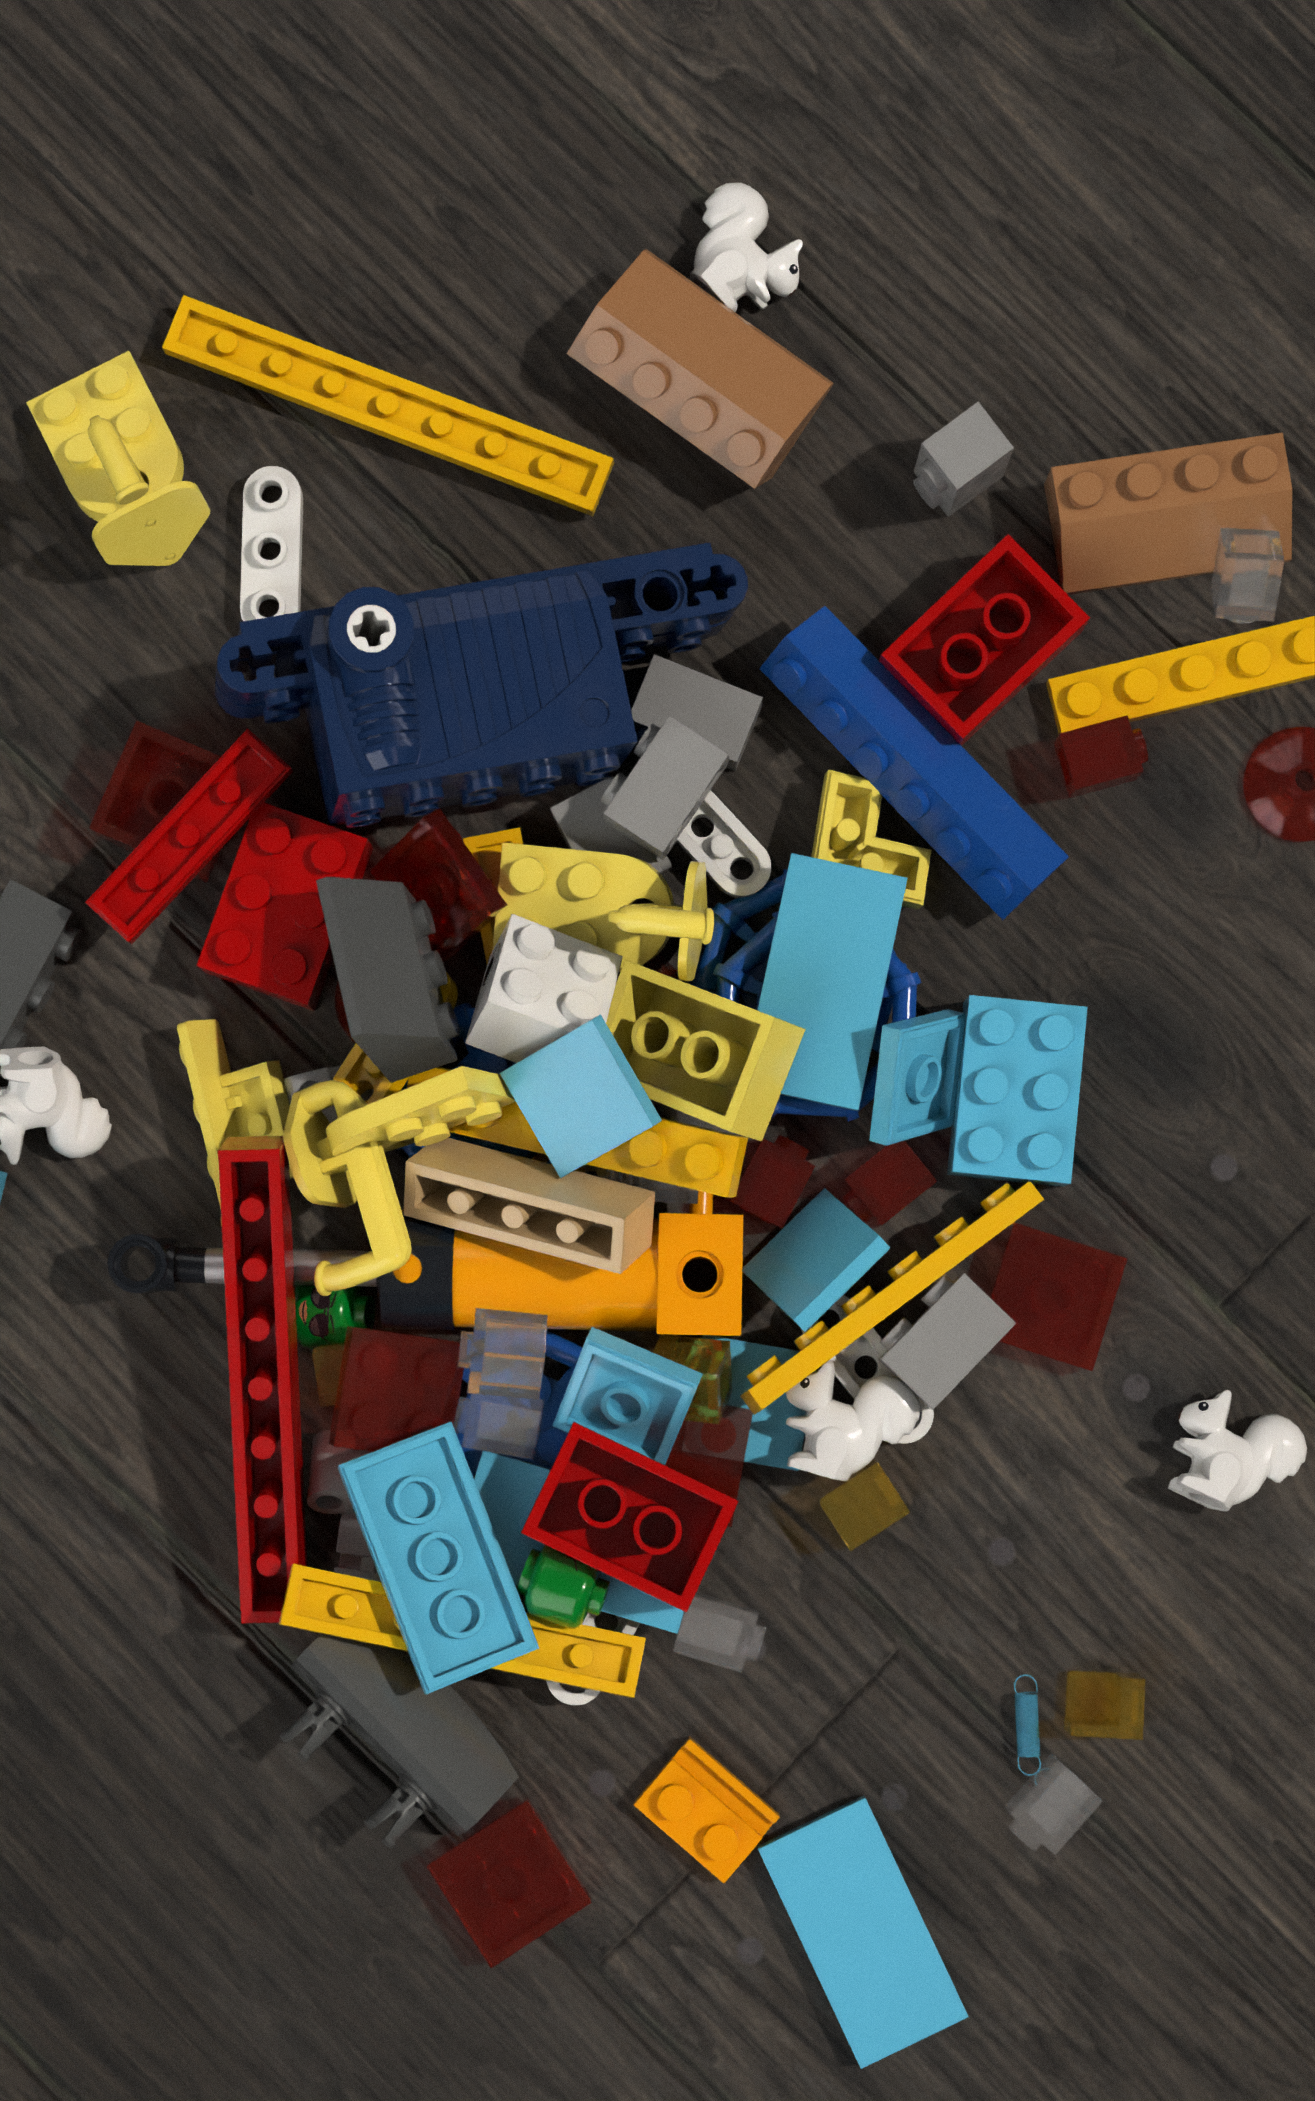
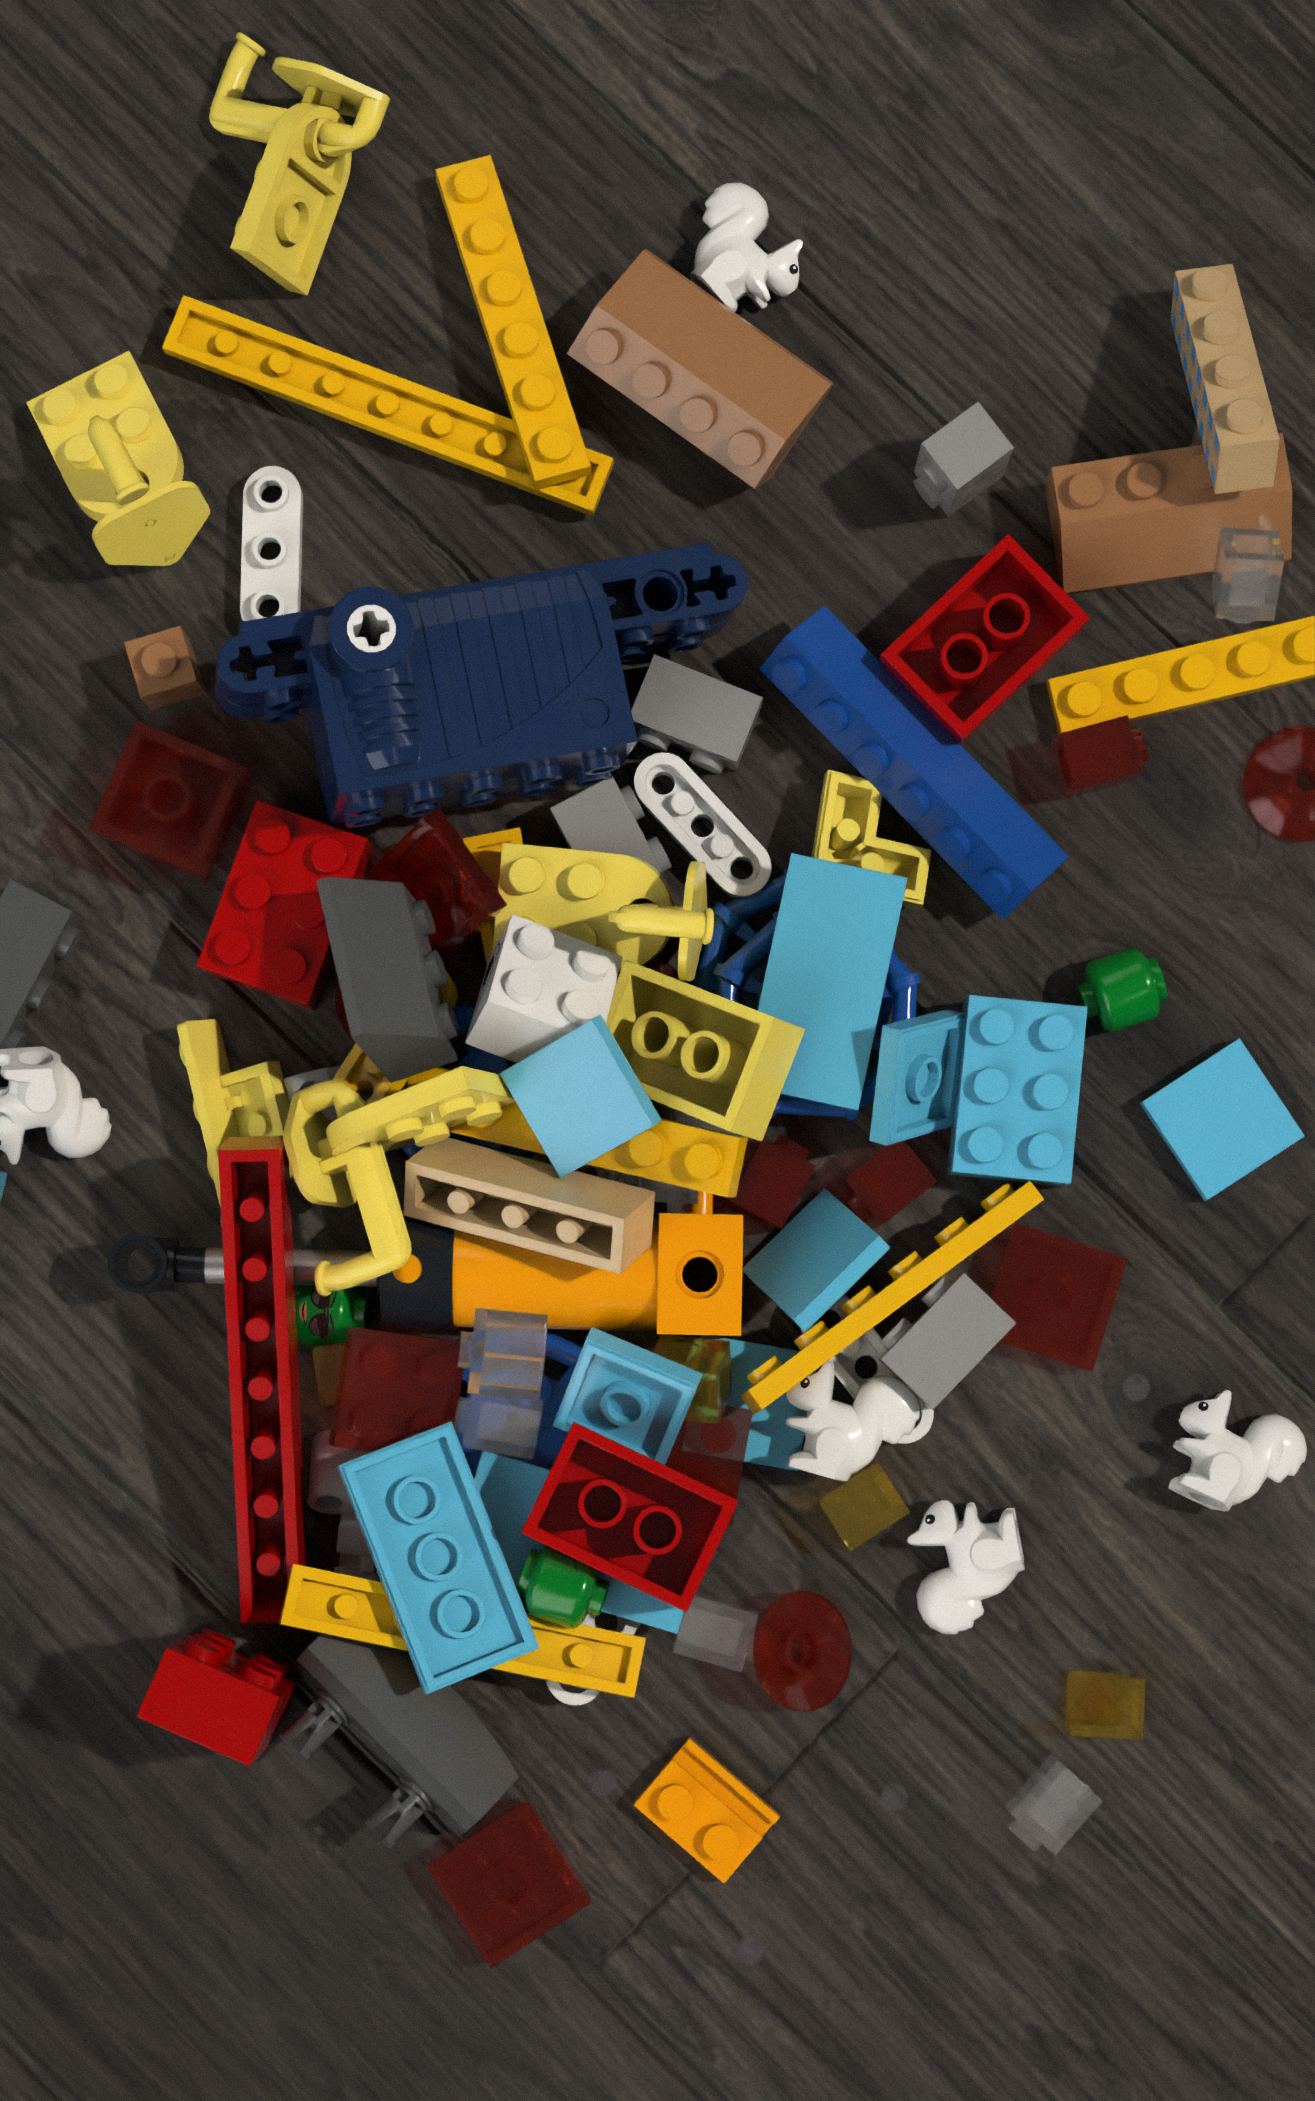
(165, 667): none -> medium nougat brick
(189, 836): red tile -> none
(219, 1695): none -> red brick
(304, 160): none -> light yellow plate
(513, 322): none -> yellow plate
(664, 786): light grey brick -> none
(819, 1651): none -> clear red dish
(862, 1932): medium azure tile -> none
(980, 1561): none -> white animal
(1027, 1724): medium azure piece -> none
(1122, 989): none -> green head
(1222, 1119): none -> medium azure tile
(1224, 379): none -> tan brick

